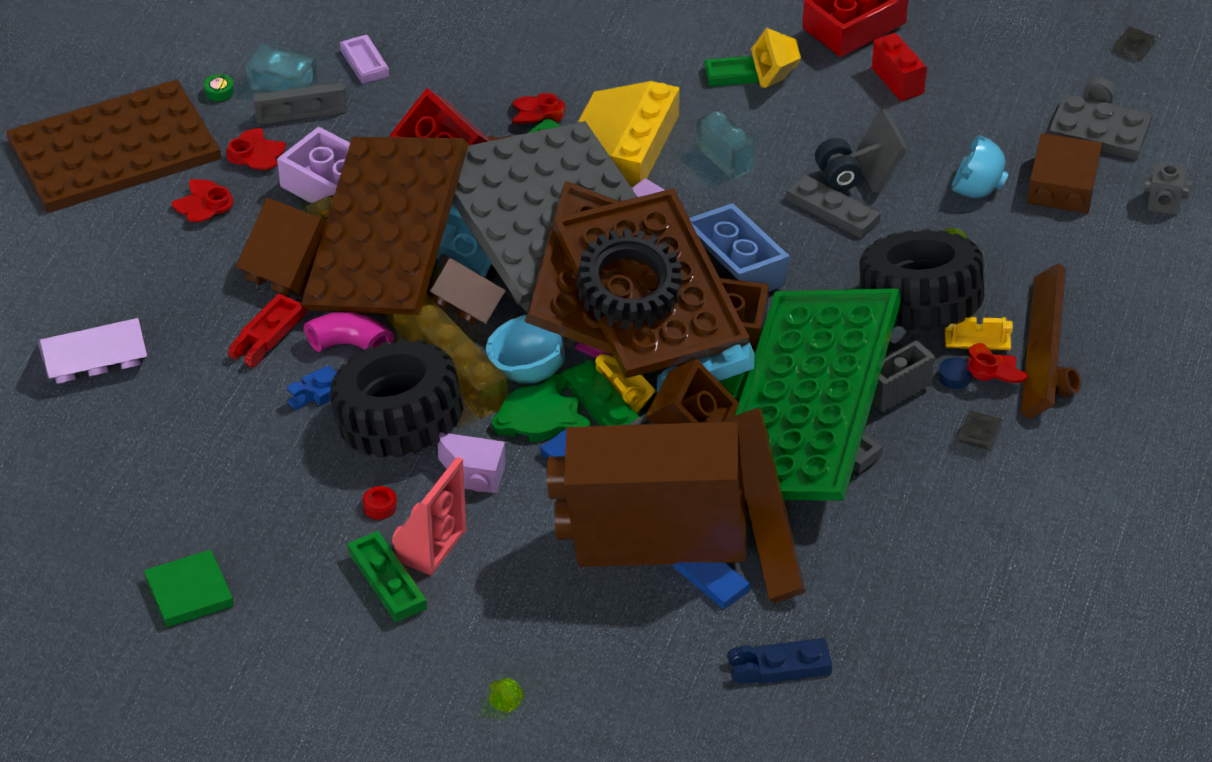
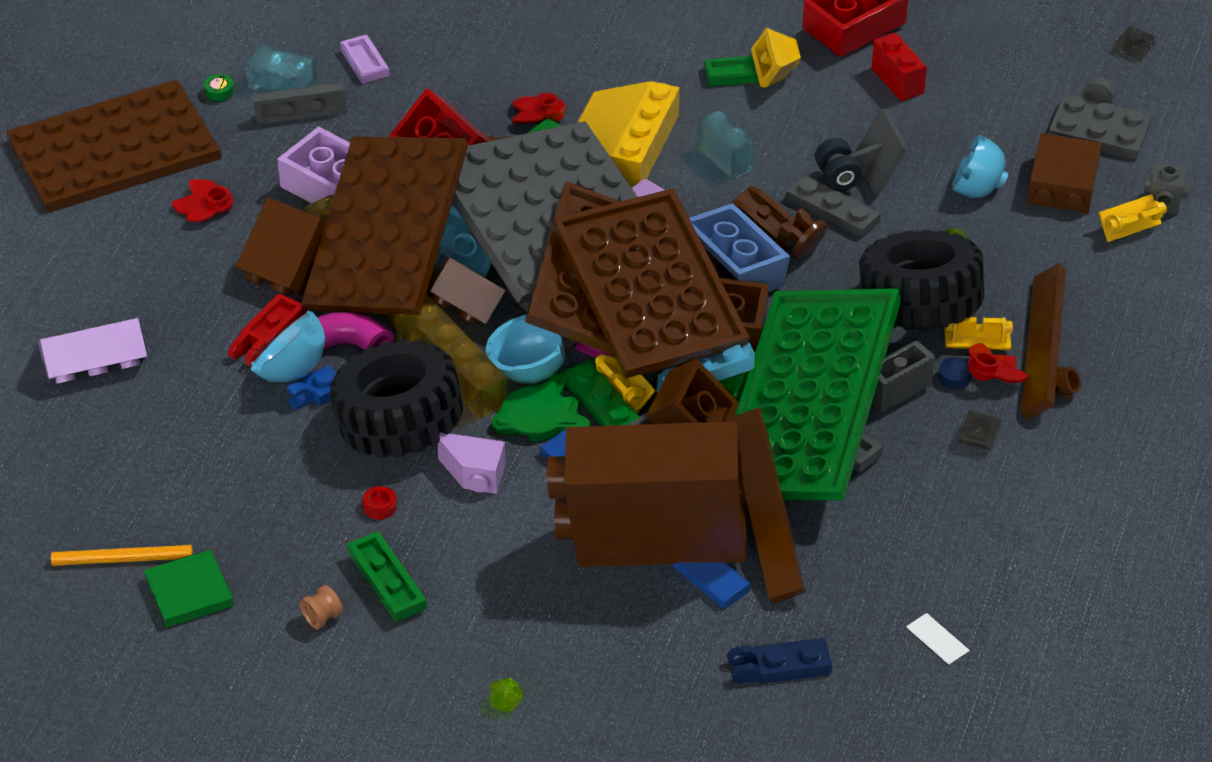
(121, 555): none -> light orange bar
(254, 150): red plate -> none
(292, 352): none -> medium azure cylinder
(321, 607): none -> nougat wheel
(434, 523): coral slope -> none
(619, 308): black tyre -> none
(779, 224): none -> reddish brown piece
(937, 638): none -> white sticker
(1131, 217): none -> yellow hinge

